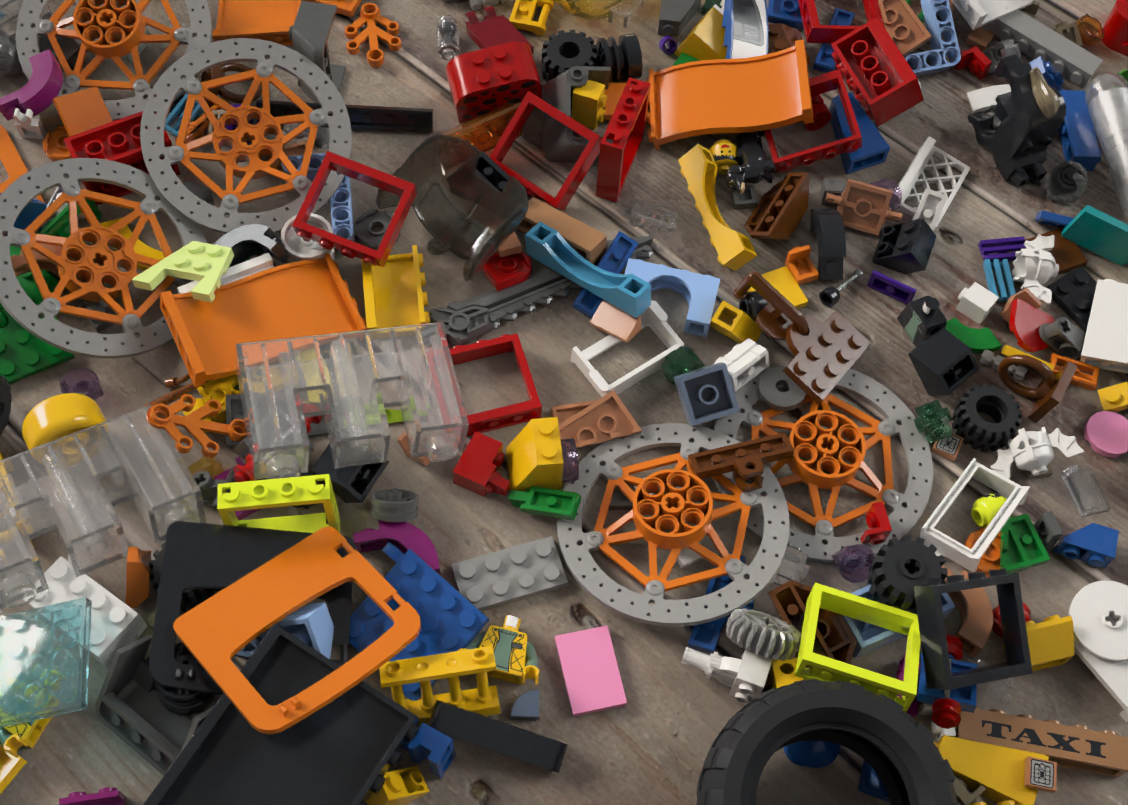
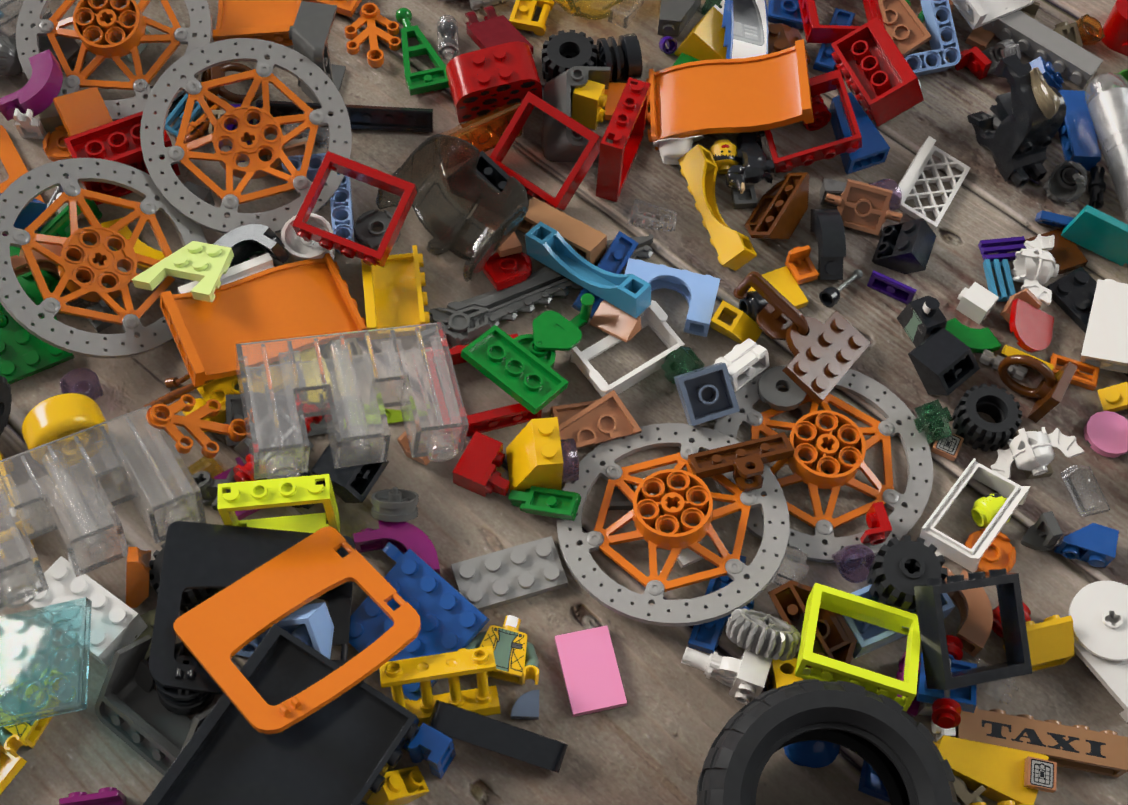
(424, 80): none -> green plate
(526, 362): none -> green plate
(675, 148): none -> white piece
(930, 207): white plate -> none
(985, 97): white slope -> none
(1021, 545): green wing -> none
(1063, 337): dark grey piece -> none
(1096, 187): none -> black pin

